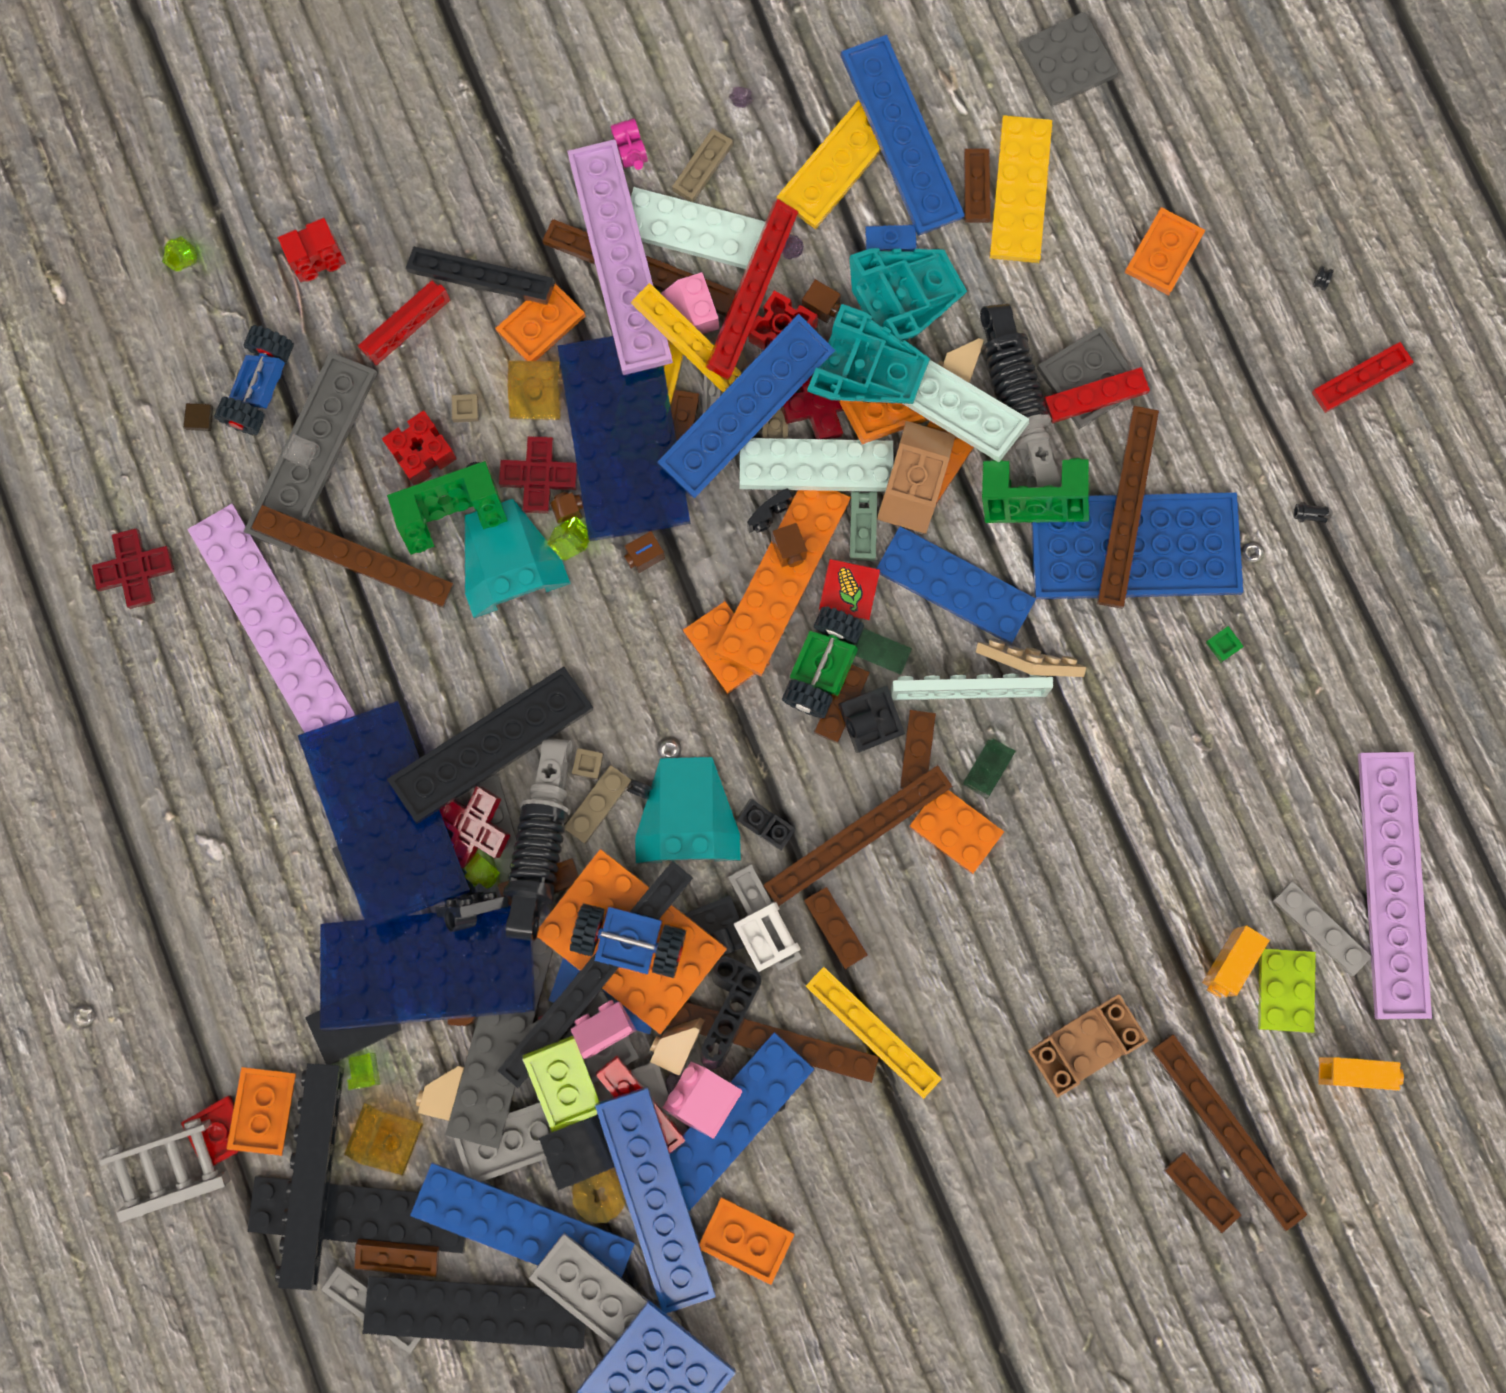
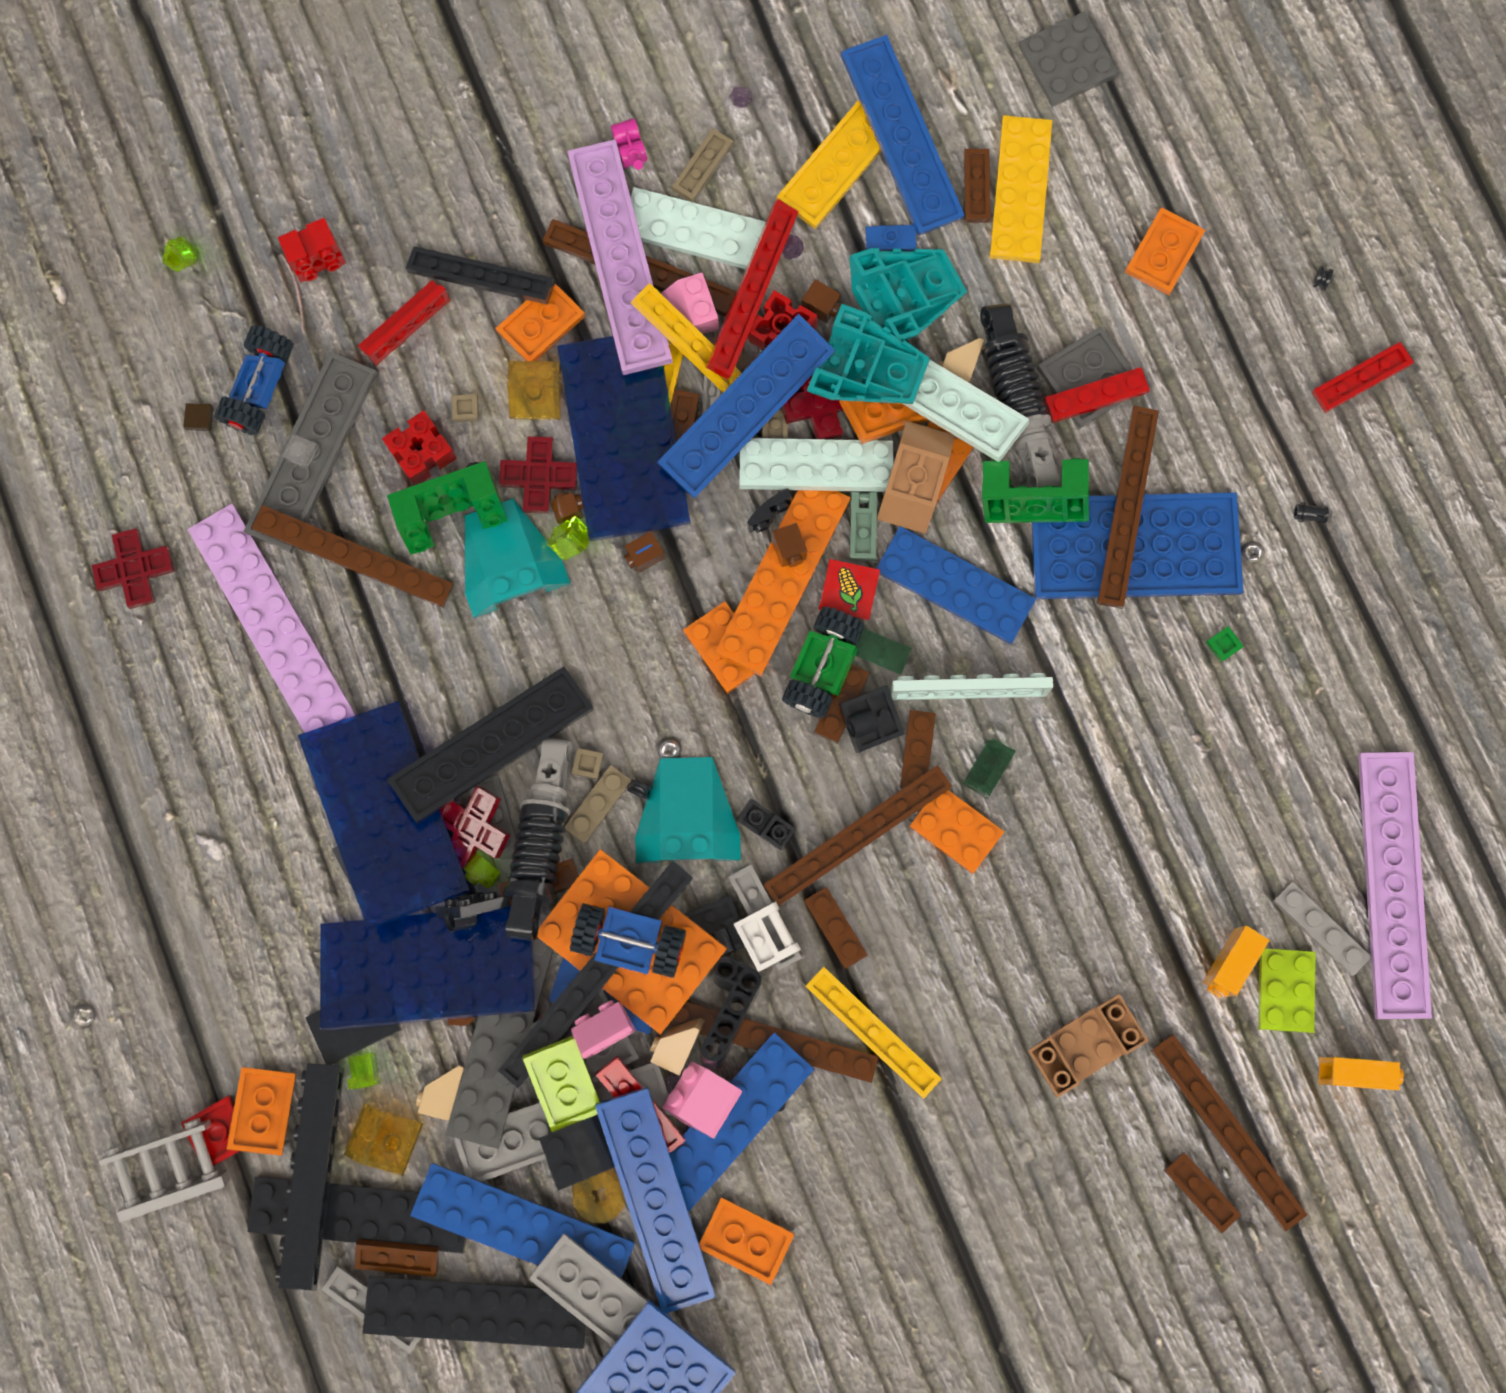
(1031, 660): tan plate -> none

